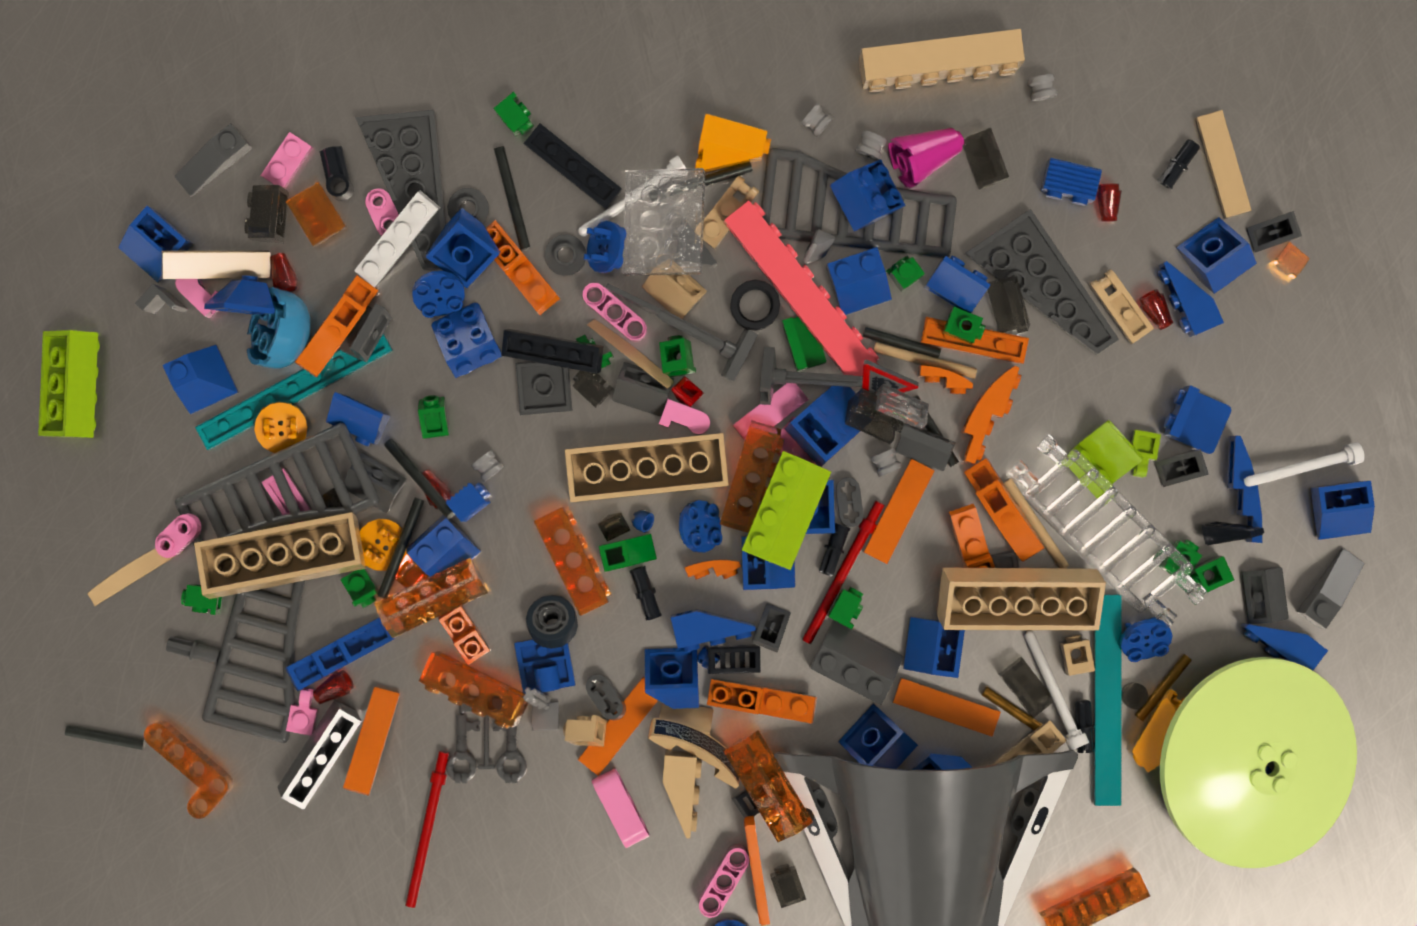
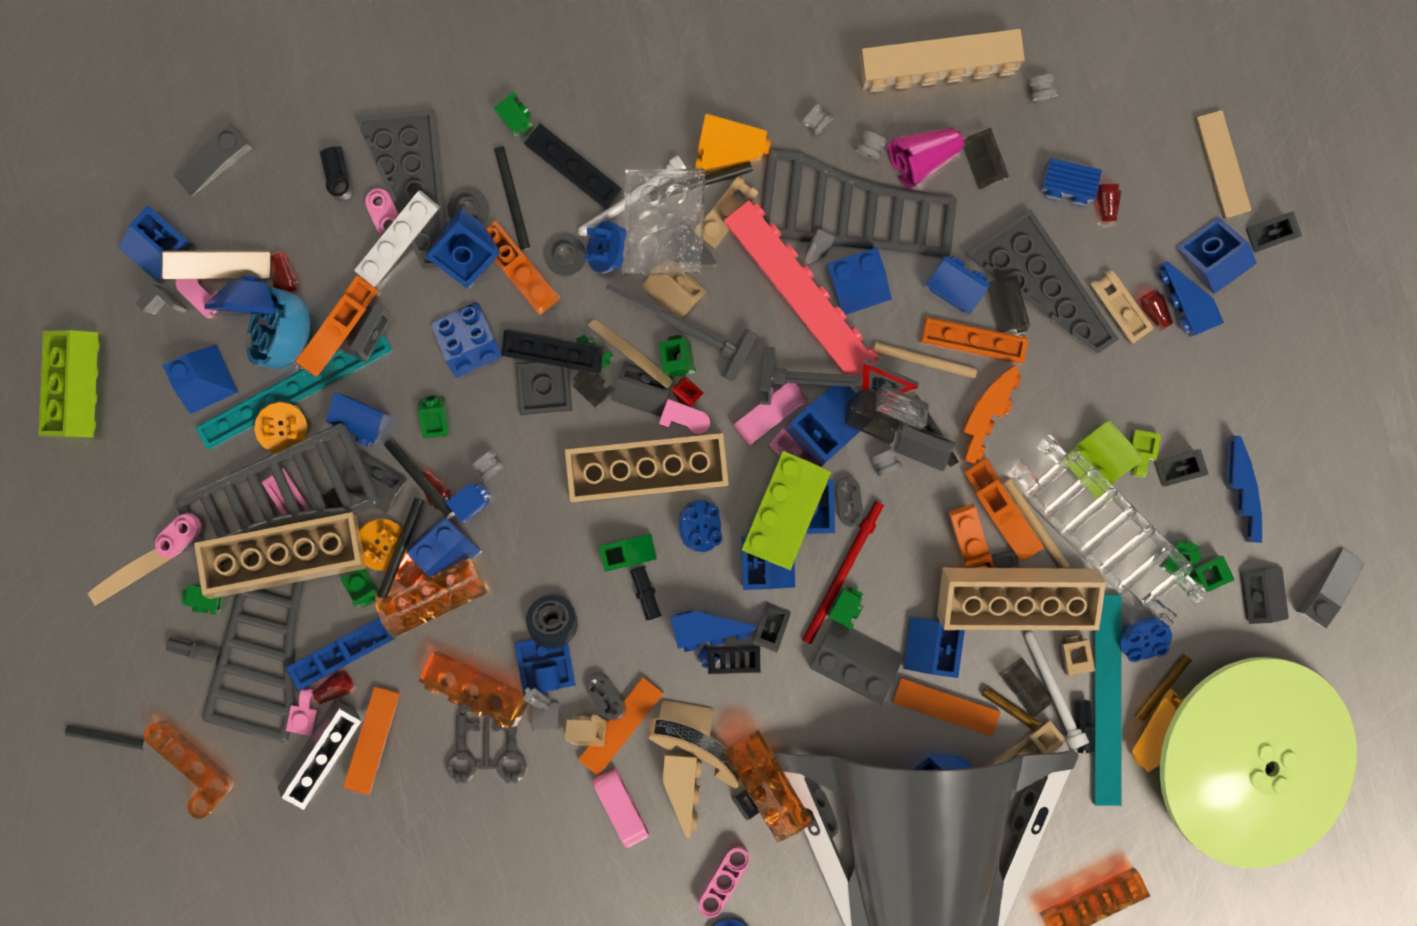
(267, 213): clear smoke slope -> none
(286, 161): bright pink plate -> none
(316, 214): clear orange plate -> none
(437, 779): red bar -> none
(449, 289): blue plate -> none
(464, 634): orange slope -> none
(583, 600): clear orange brick -> none
(609, 300): bright pink beam -> none
(613, 526): clear smoke slope -> none
(643, 520): blue hinge -> none
(672, 677): blue slope -> none
(721, 567): orange slope -> none
(755, 285): black tyre -> none
(756, 869): orange tile -> none
(758, 436): clear orange brick -> none
(762, 700): orange slope -> none
(787, 885): clear smoke brick -> none
(803, 346): green panel -> none
(834, 550): black axle -> none
(867, 195): blue slope -> none
(878, 740): blue slope -> none
(899, 511): orange tile -> none
(901, 342): pearl dark grey bar -> none
(905, 272): green brick -> none
(952, 381): orange slope -> none
(954, 326): green brick -> none
(1134, 695): clear smoke tile -> none
(1179, 164): black axle -> none
(1197, 420): blue bracket -> none
(1224, 532): black slope -> none
(1287, 644): blue slope -> none
(1291, 260): clear orange slope -> none
(1343, 509): blue slope -> none
(1351, 454): white piece -> none

